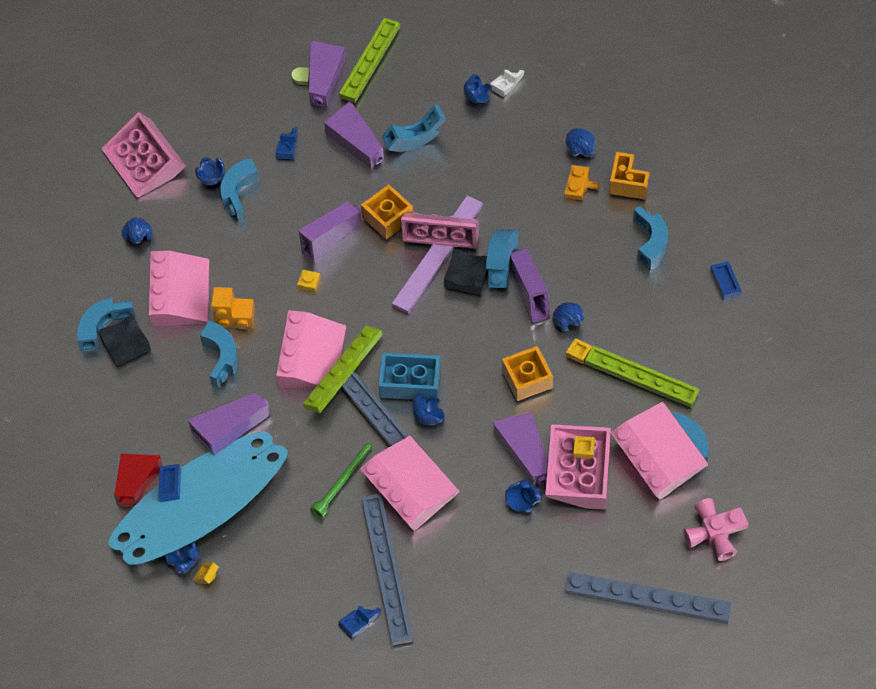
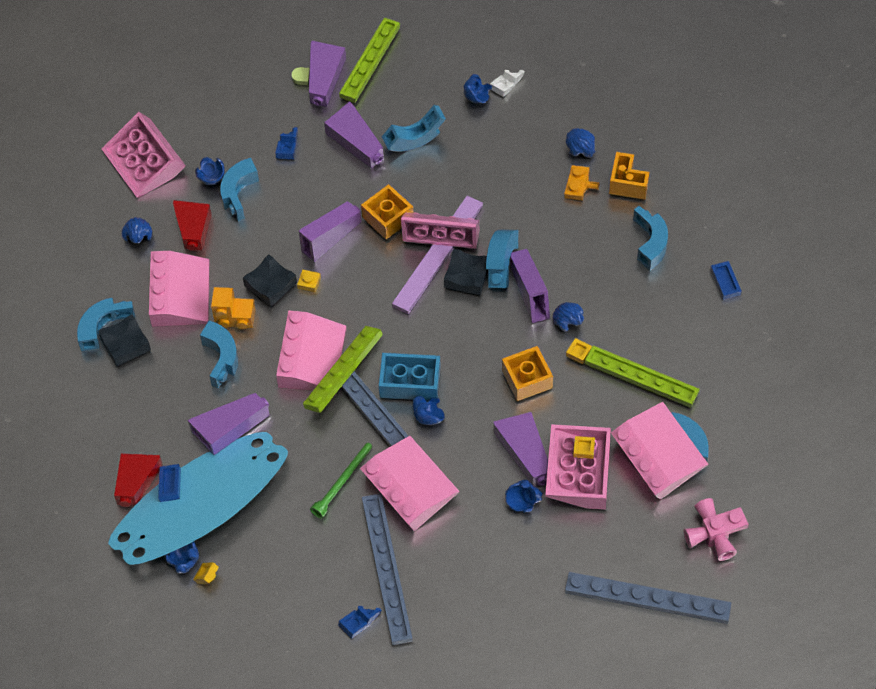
(193, 223): none -> red slope
(270, 280): none -> black brick

